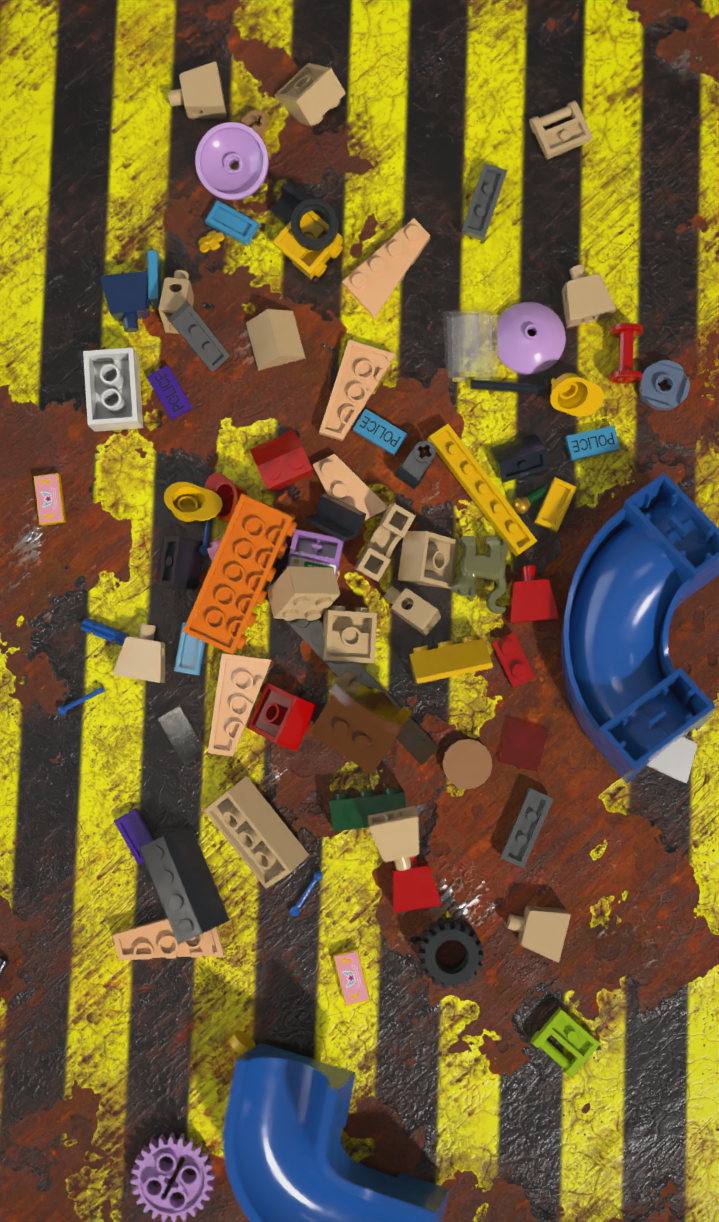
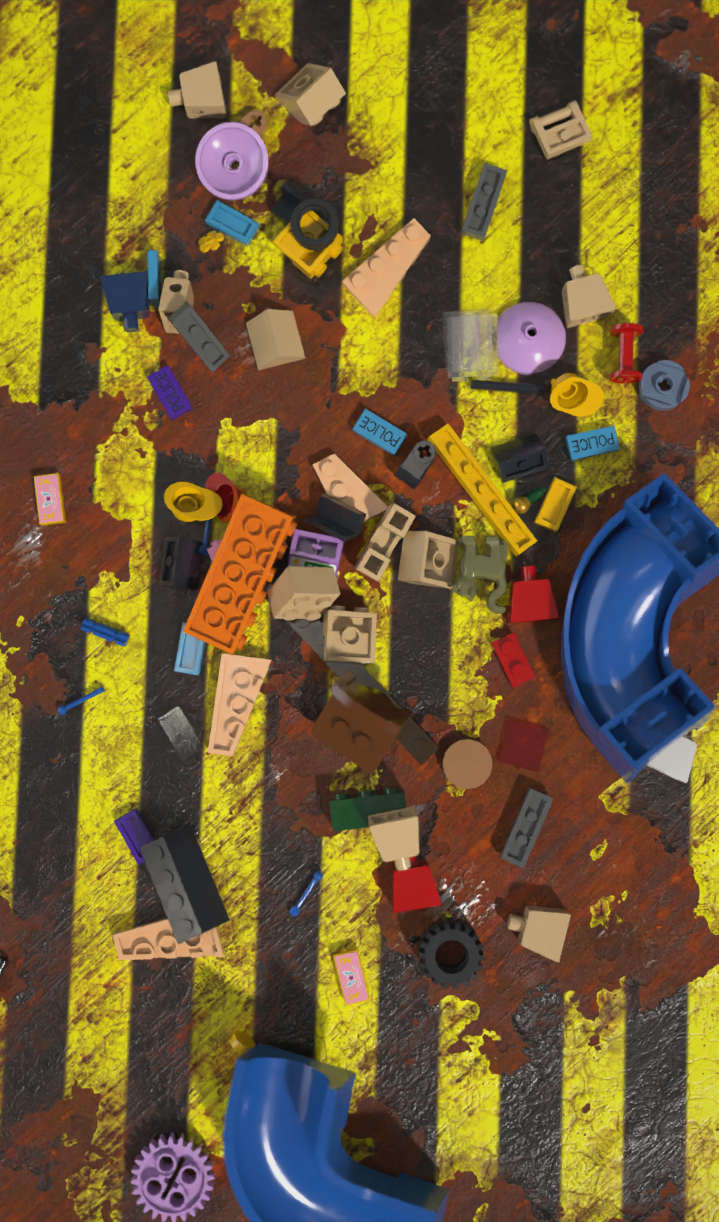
(113, 389): white brick -> none
(142, 657): tan torso -> none
(256, 832): tan slope -> none
(281, 461): red slope -> none
(281, 717): red slope -> none
(356, 381): light nougat wing -> none
(421, 615): tan torso -> none
(449, 659): yellow slope -> none
(571, 1036): lime plate -> none

